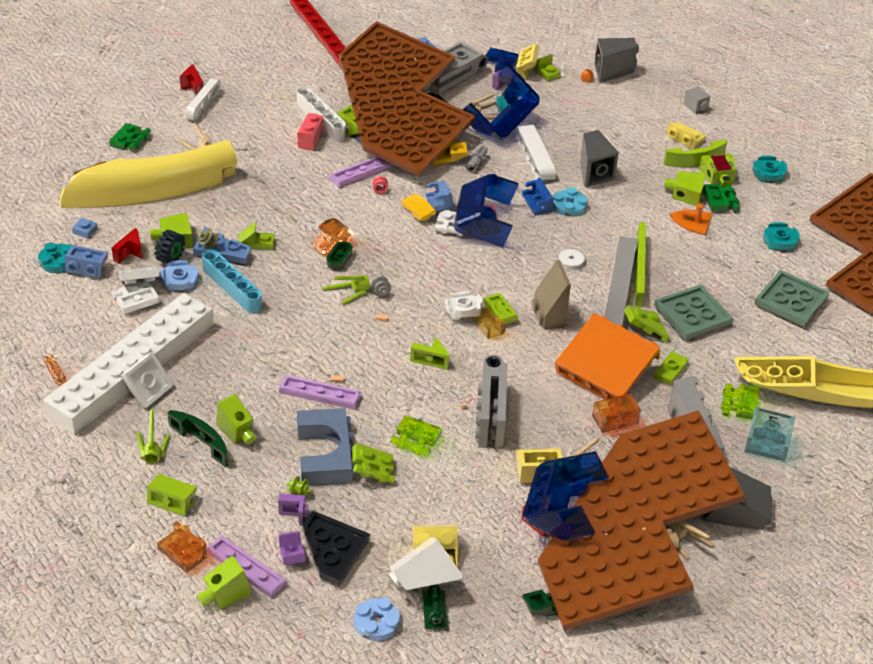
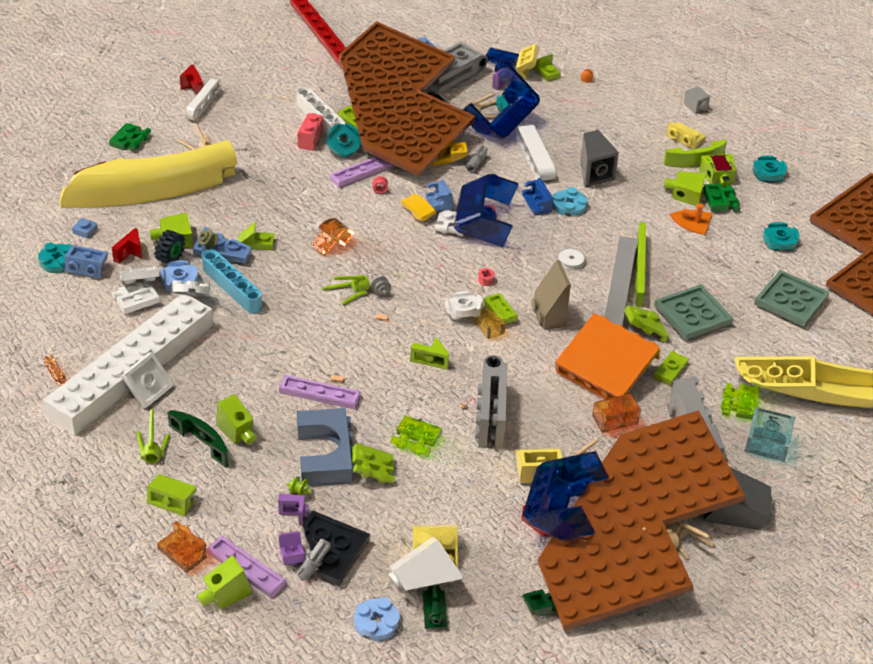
(191, 288): none -> white plate
(313, 559): none -> light grey axle
(334, 142): none -> teal plate
(339, 255): dark green plate -> none
(486, 277): none -> coral bush
(615, 57): dark grey slope -> none

